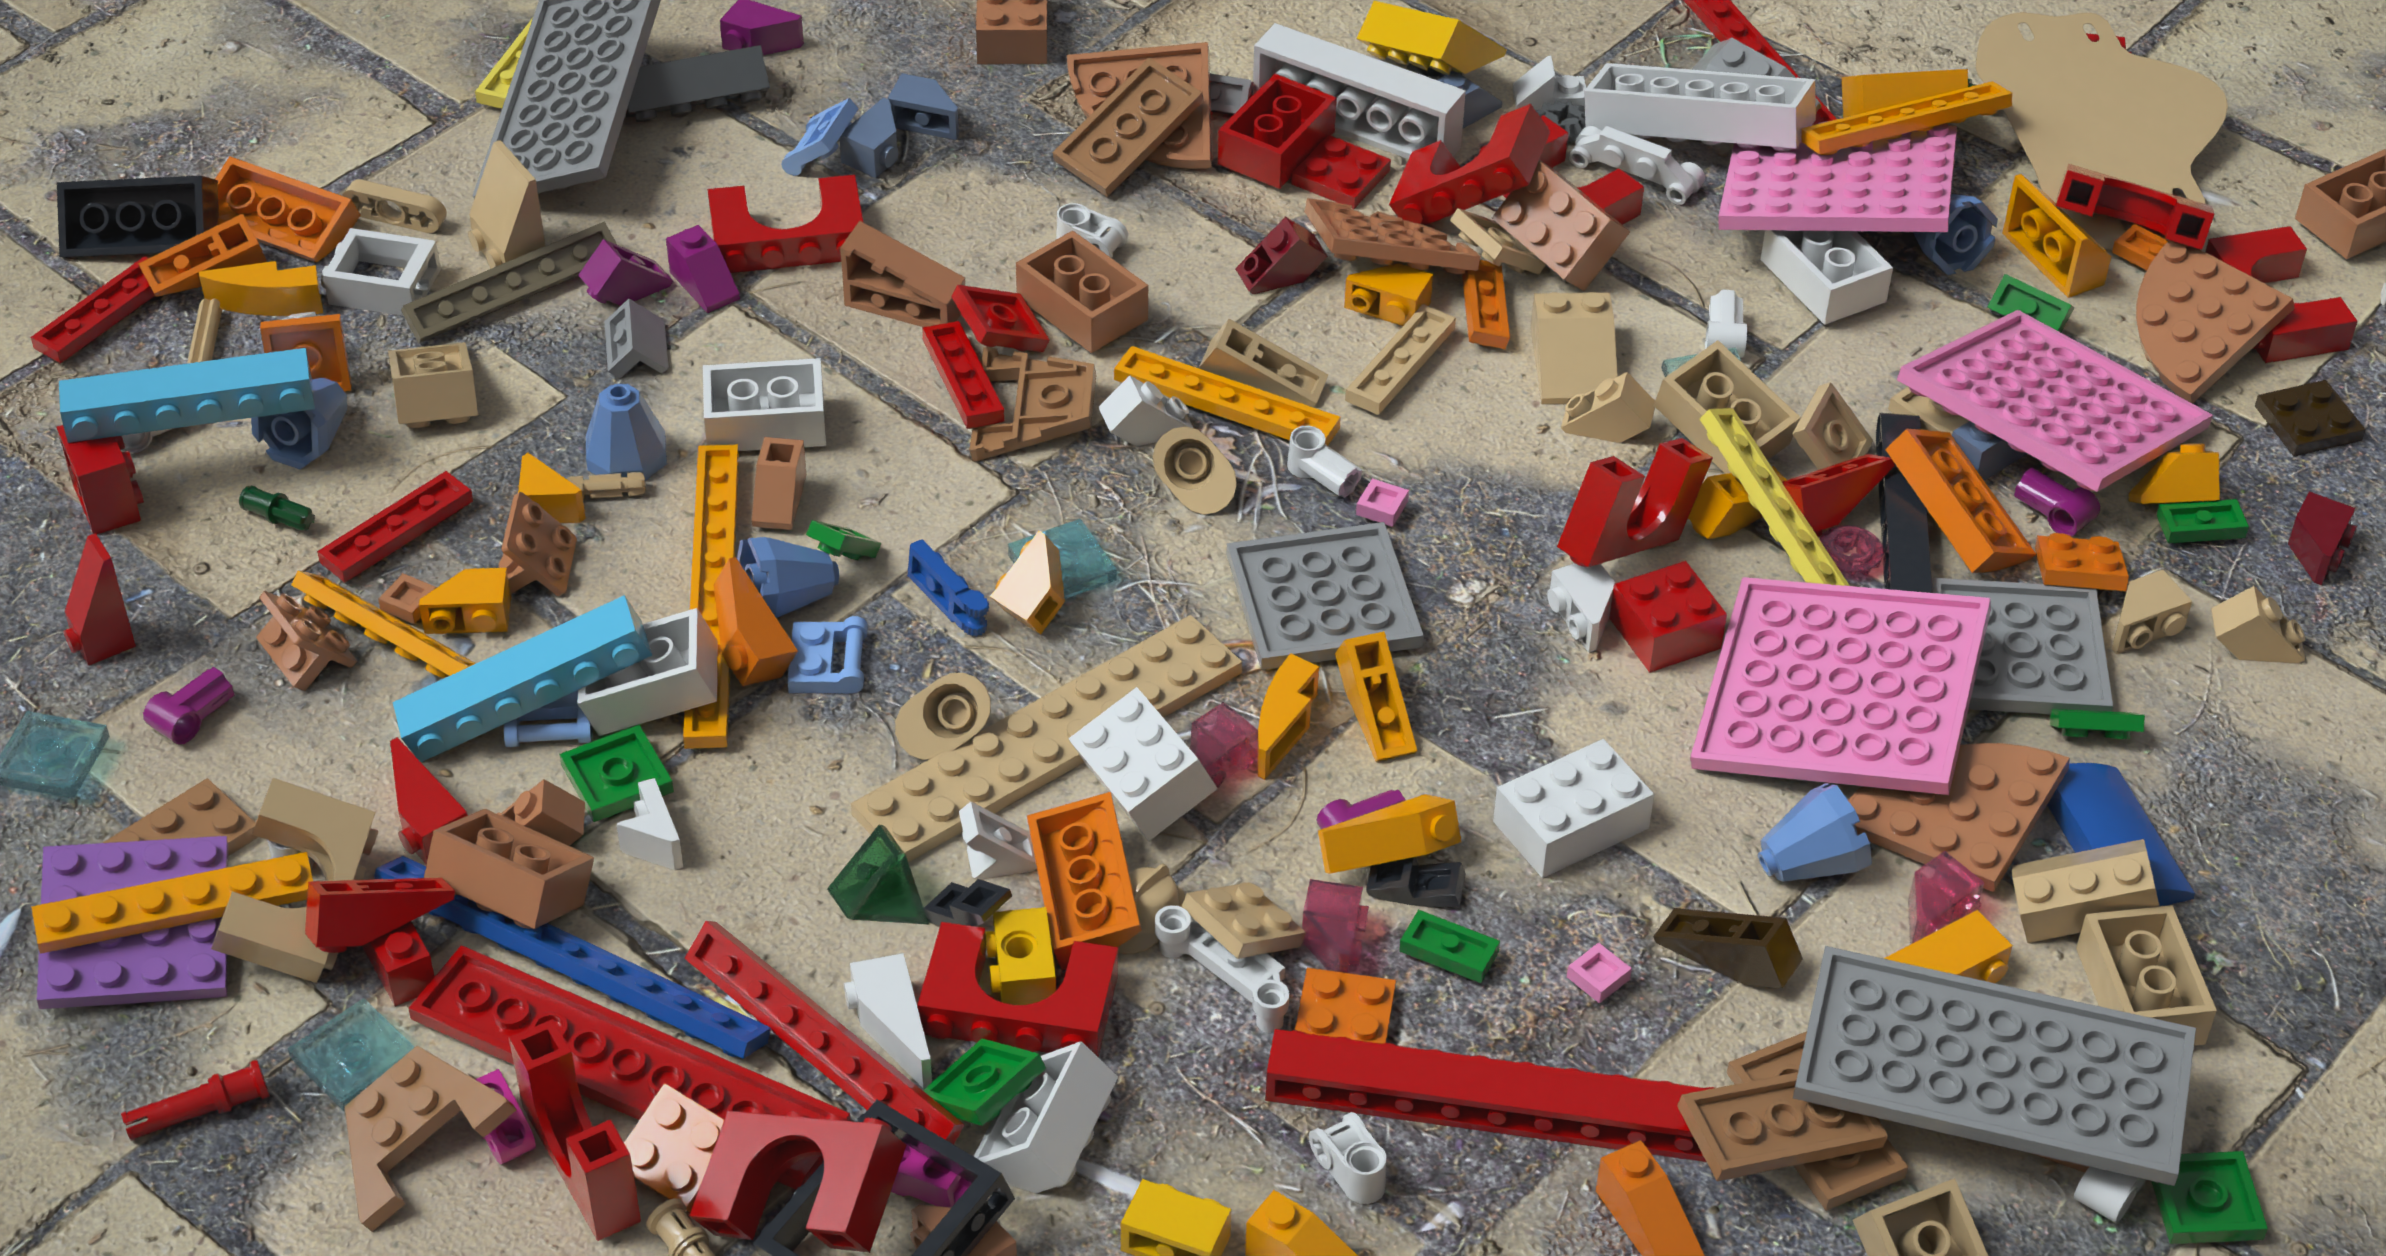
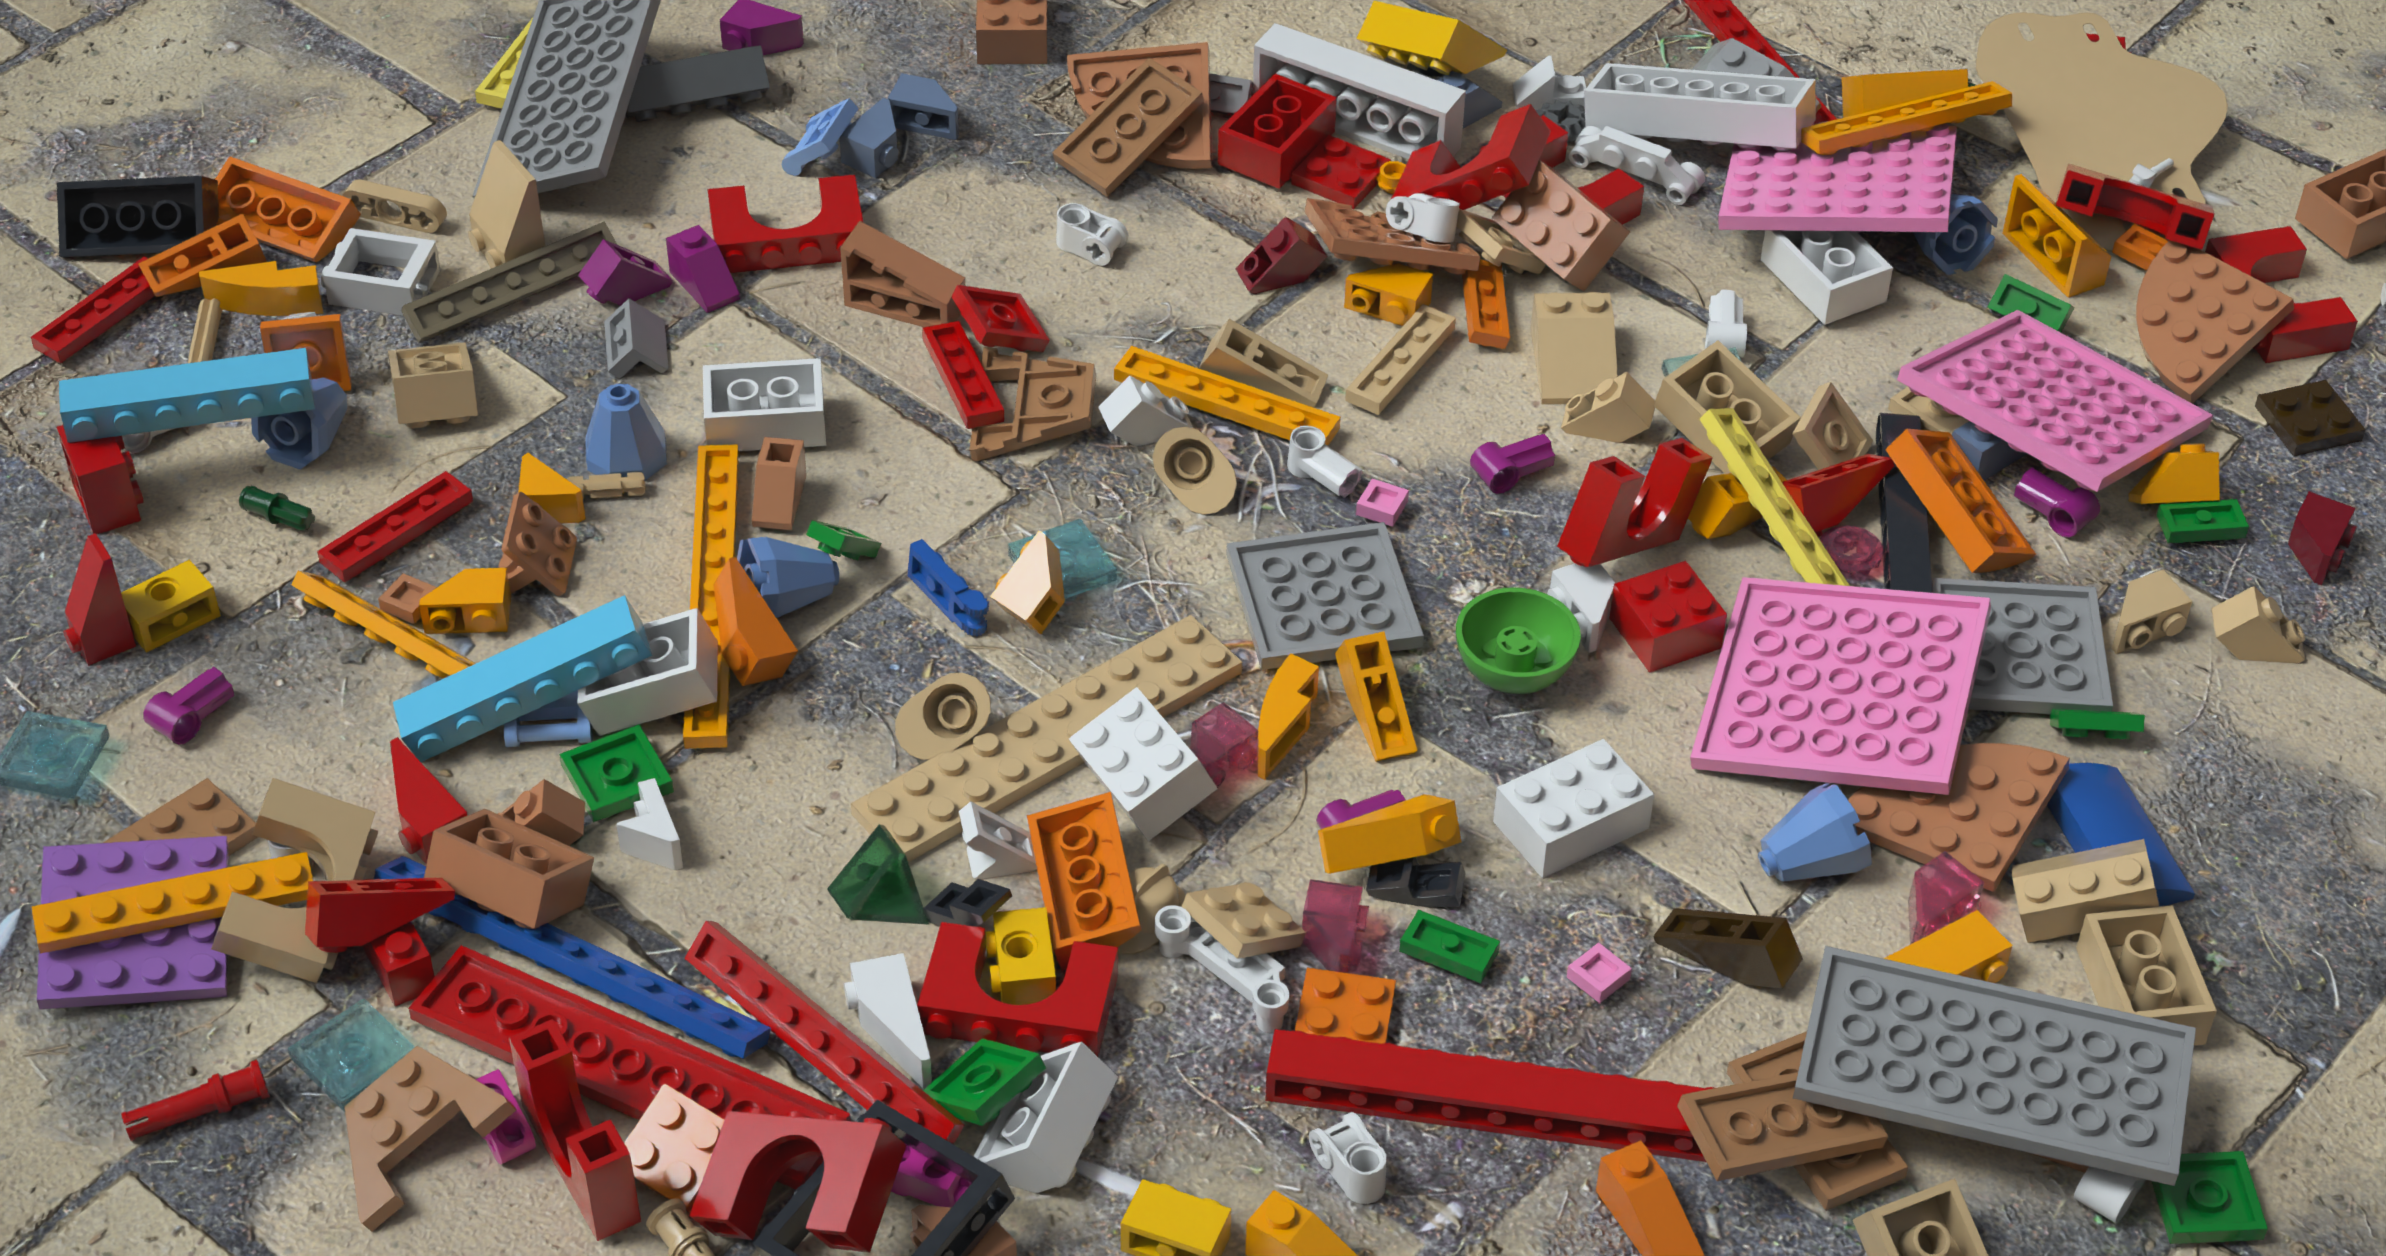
(170, 605): none -> yellow brick
(301, 640): nougat bracket -> none
(813, 663): light blue plate -> none
(1082, 291): nougat brick -> none
(1390, 175): none -> light orange plate
(1424, 216): none -> white piece
(1504, 465): none -> magenta piece
(1517, 639): none -> bright green piece
(2081, 562): orange plate -> none
(2146, 176): none -> white hand

